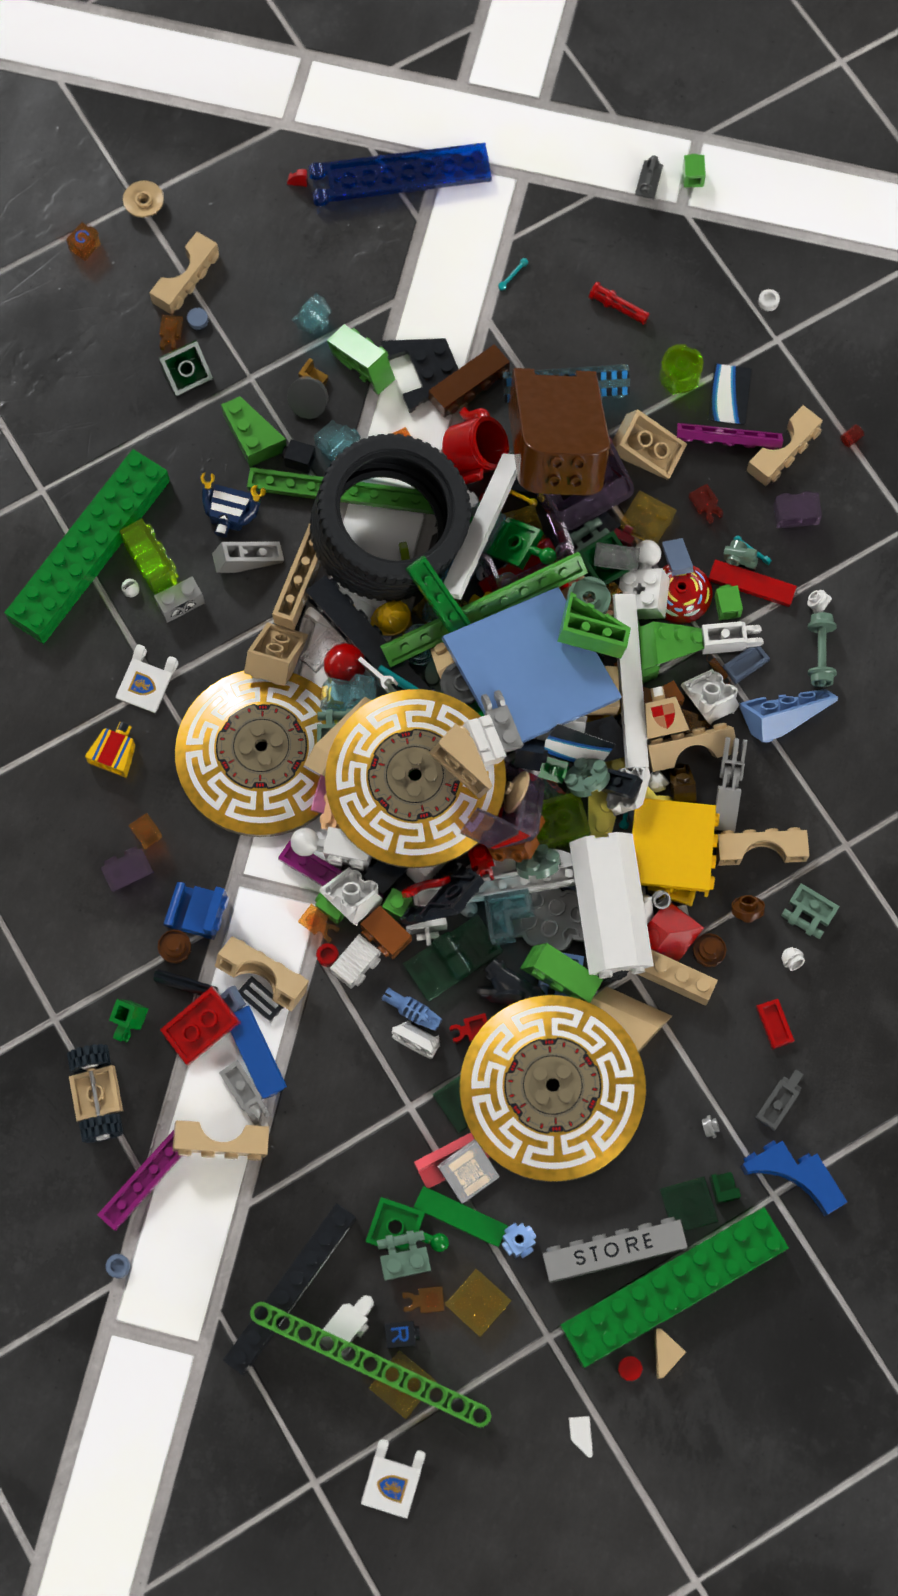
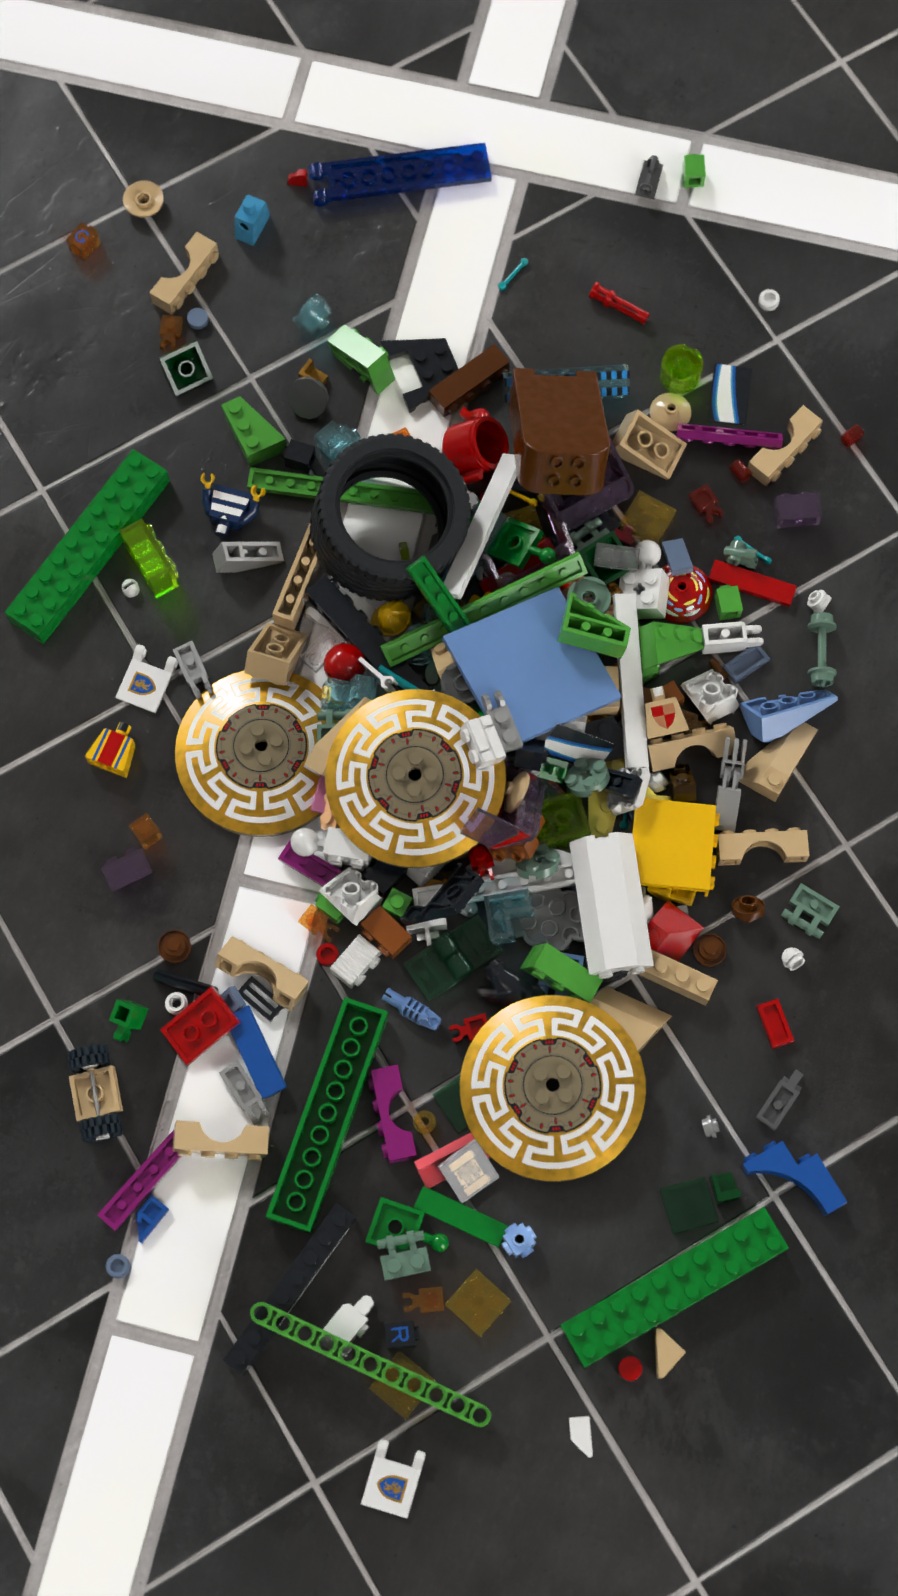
(149, 1217): none -> blue tile
(174, 997): none -> white plate
(179, 599): light grey brick -> none
(192, 667): none -> light grey hinge
(196, 910): blue piece -> none
(250, 219): none -> dark azure torso
(327, 1116): none -> green brick
(387, 1086): none -> magenta arch
(416, 1039): white slope -> none
(424, 1129): none -> clear yellow plate
(426, 884): red piece -> none
(461, 758): tan slope -> none
(615, 1250): light grey brick -> none
(663, 902): light grey hinge -> none
(666, 418): none -> tan dish
(740, 470): none -> clear red hinge
(775, 763): none -> tan wedge

